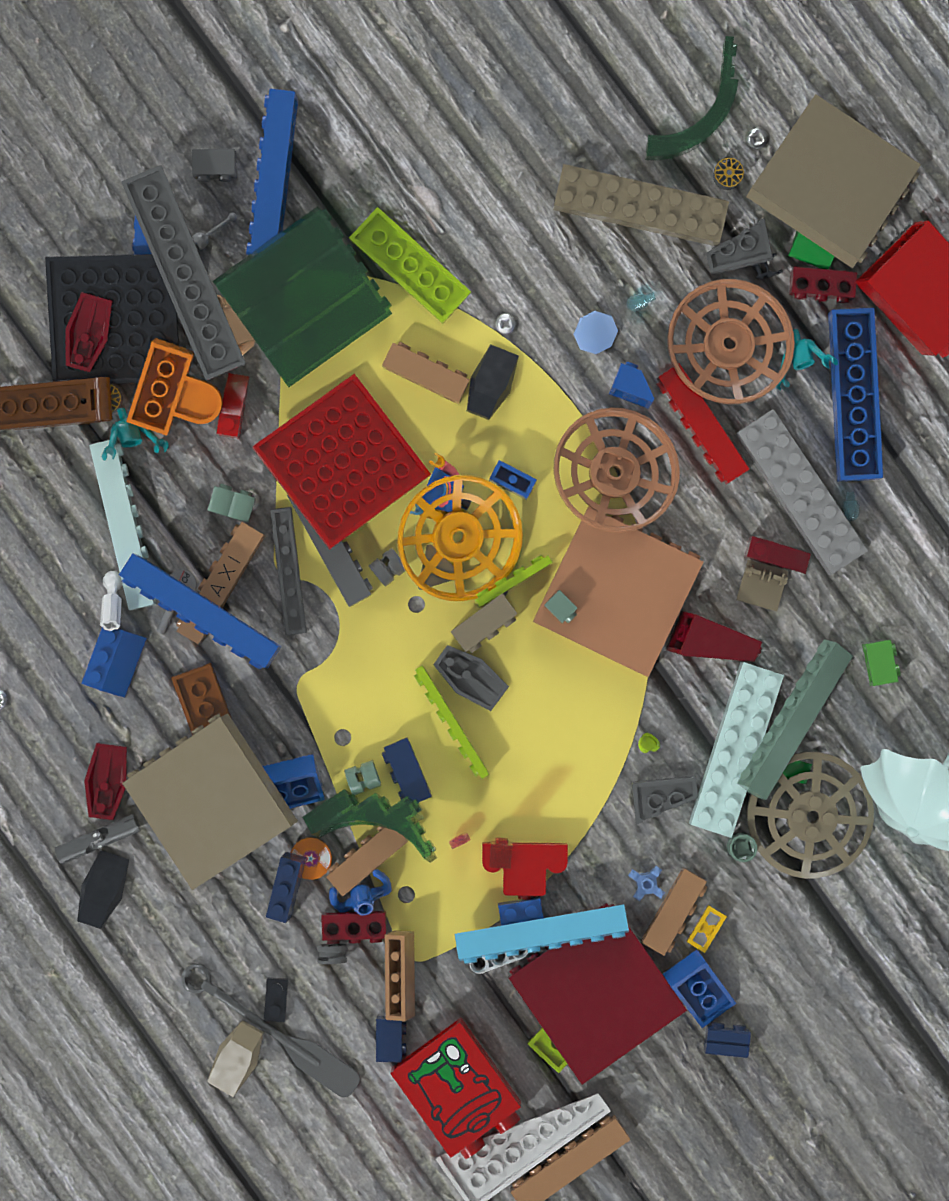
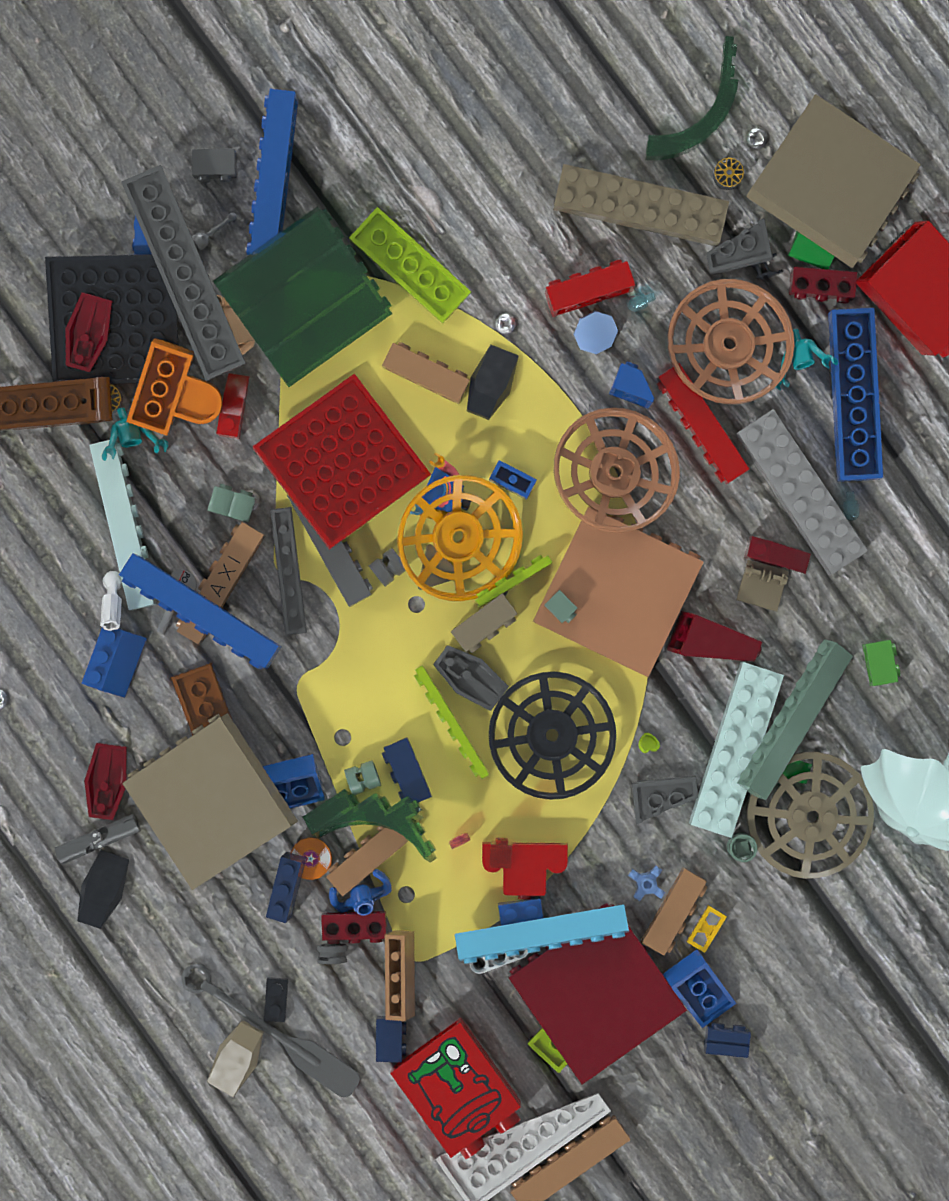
(556, 749): none -> black dish
(589, 288): none -> red brick

